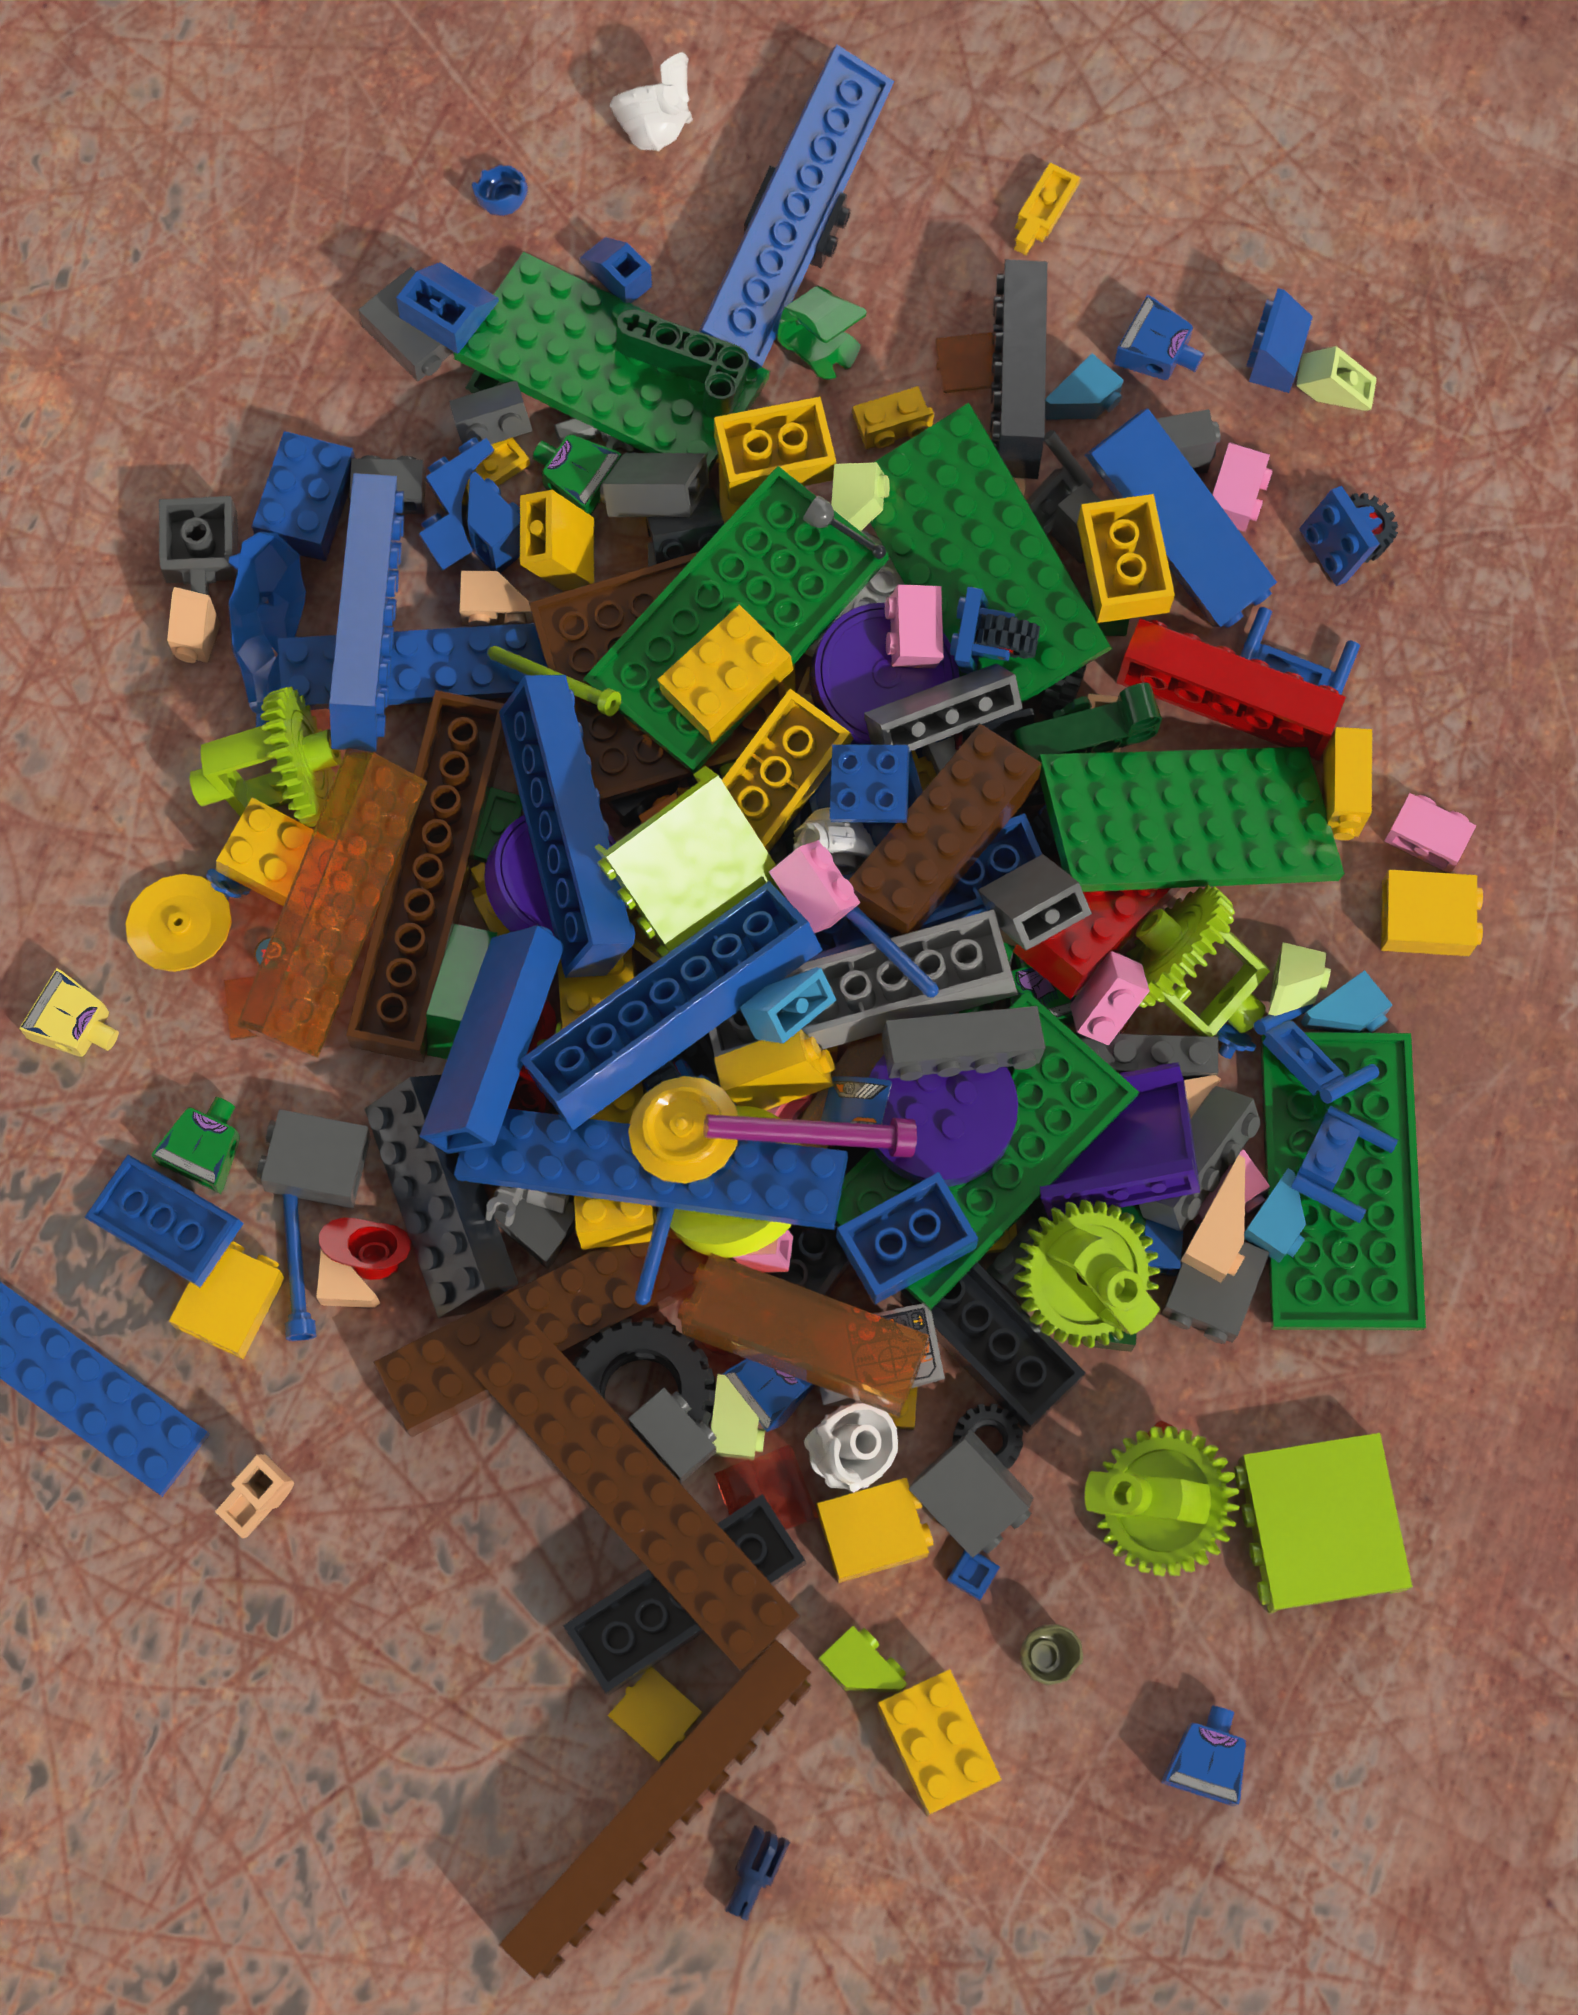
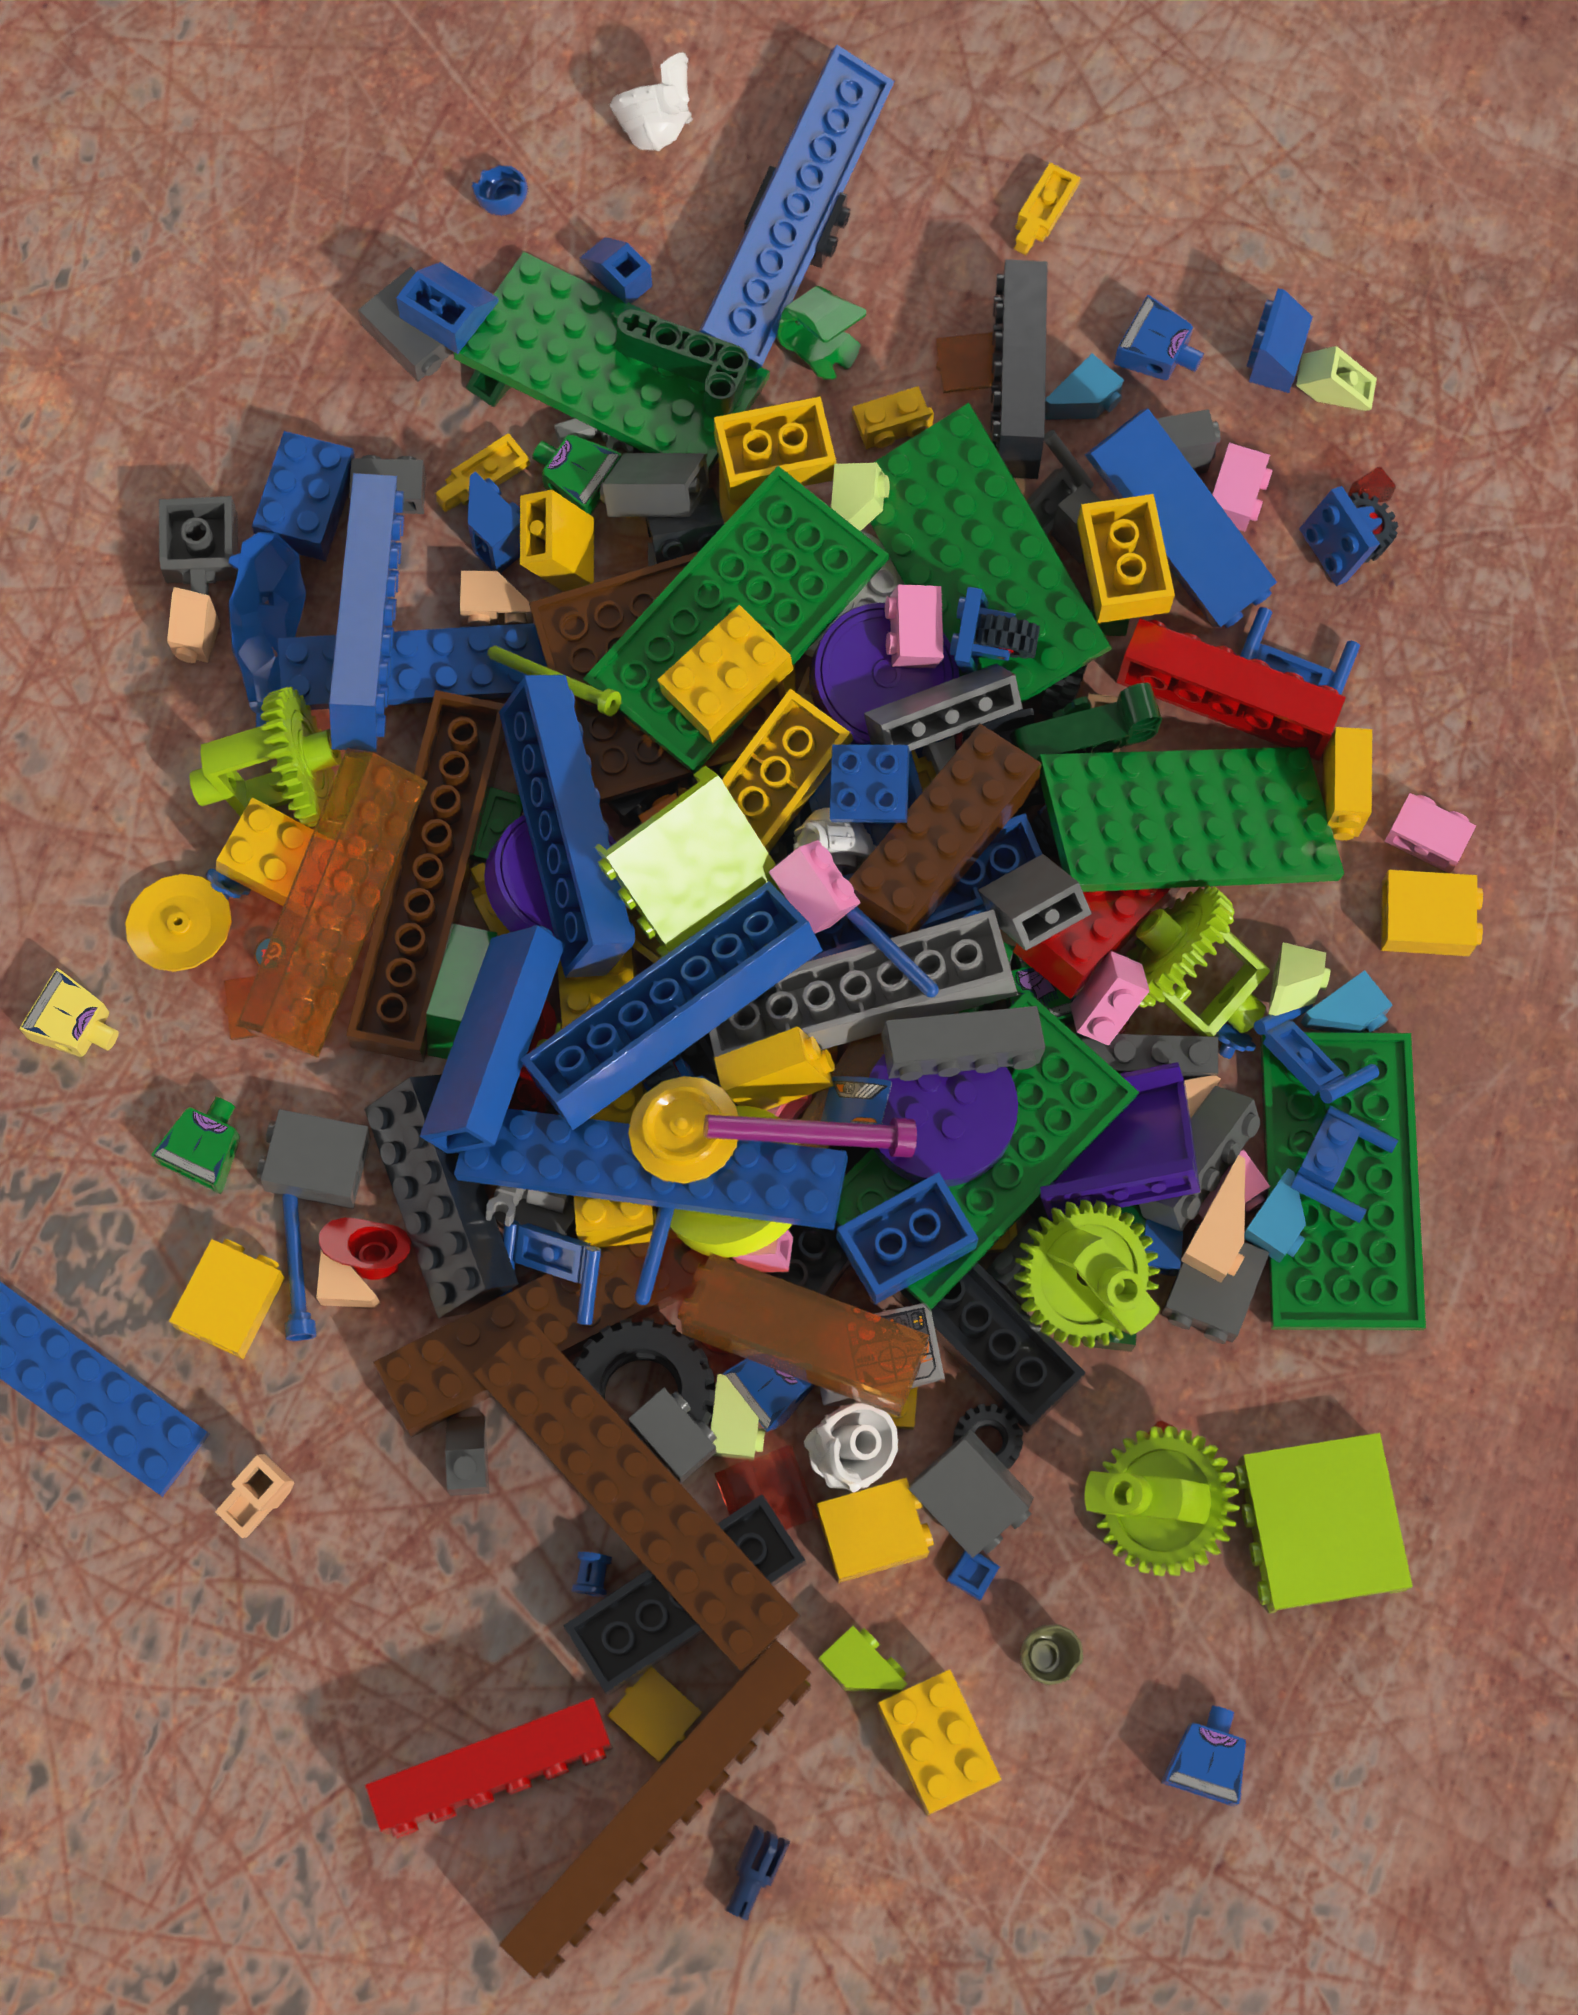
(164, 1220): blue piece -> none
(448, 479): blue arch -> none
(466, 1456): none -> dark grey slope
(488, 1767): none -> red brick
(491, 414): dark grey brick -> none
(557, 1256): none -> blue plate
(591, 1574): none -> blue bush
(787, 1005): dark azure slope -> none
(821, 514): hinge -> none
(1376, 484): none -> clear red slope

